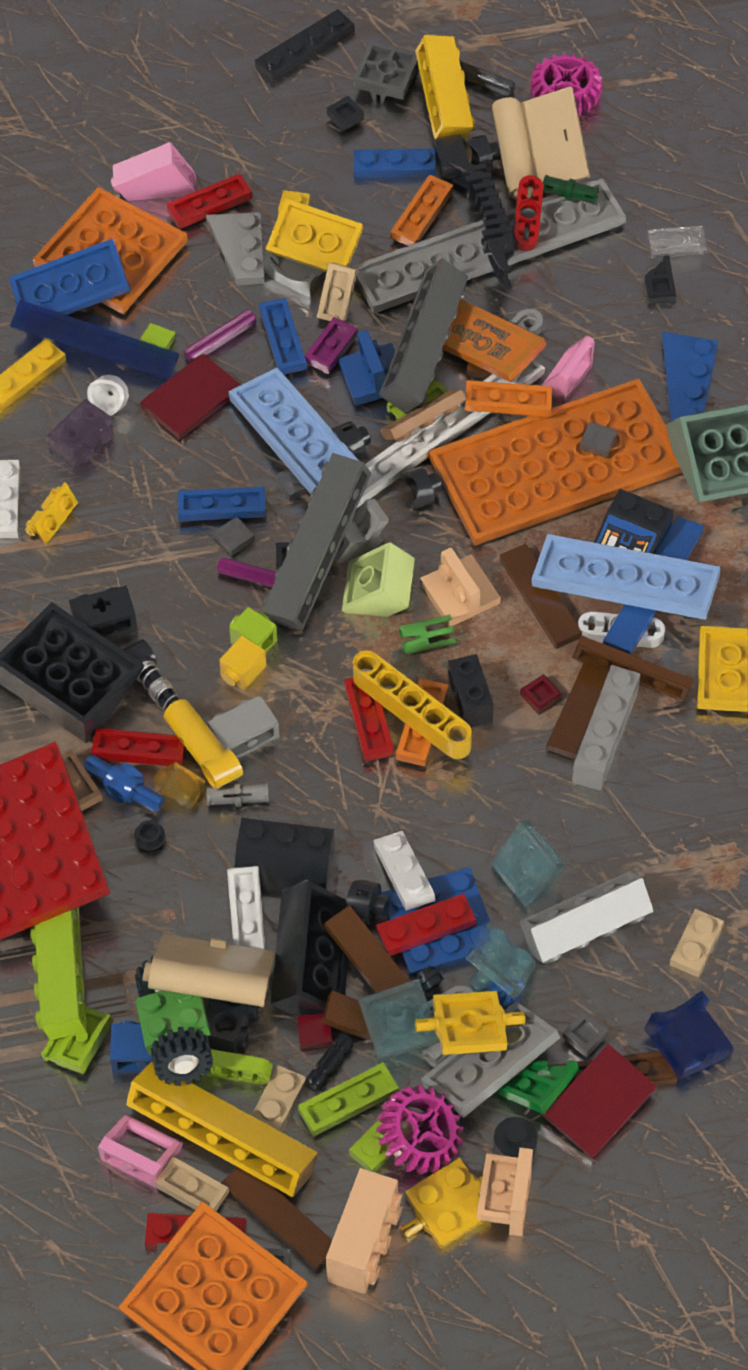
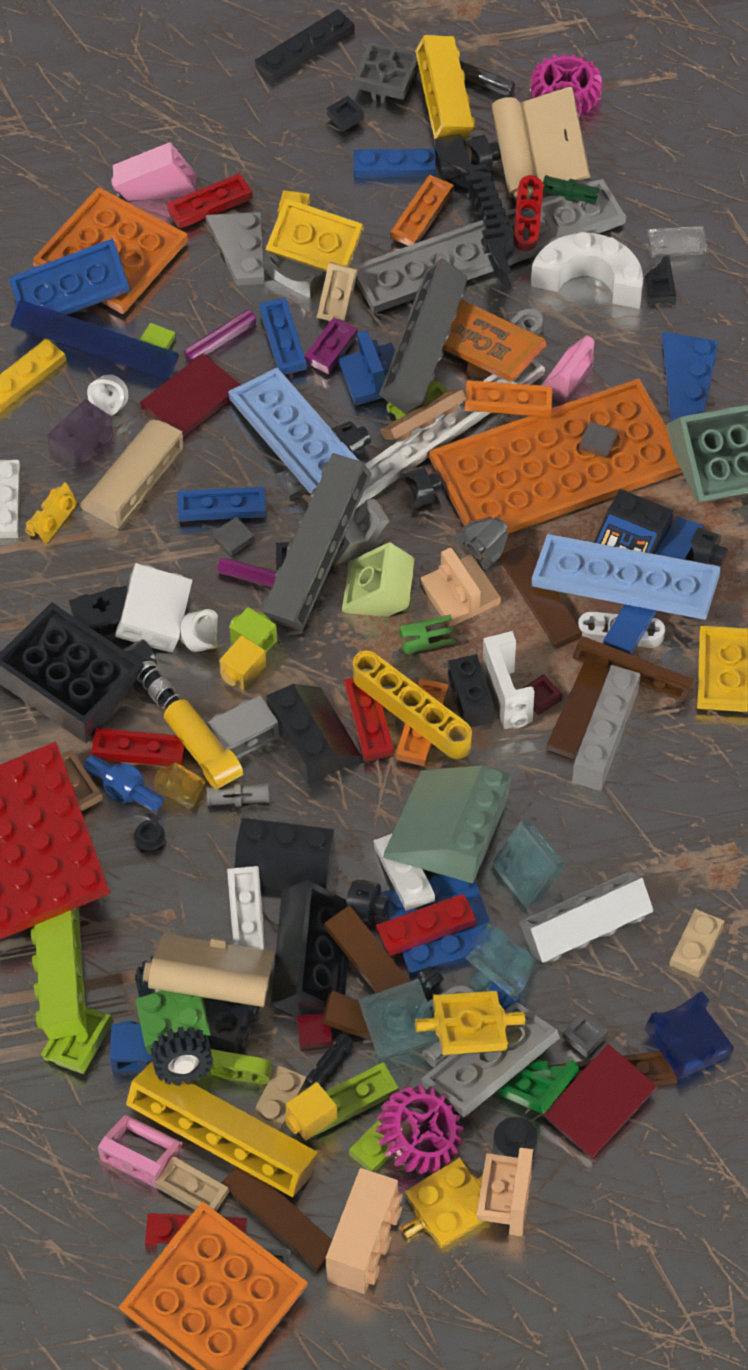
(134, 473): none -> tan brick
(154, 607): none -> white panel
(199, 630): none -> white piece
(310, 1112): none -> yellow brick
(312, 731): none -> black slope
(450, 820): none -> sand green slope
(484, 540): none -> dark grey brick
(512, 705): none -> white panel
(594, 257): none -> white brick
(707, 549): none -> black piece

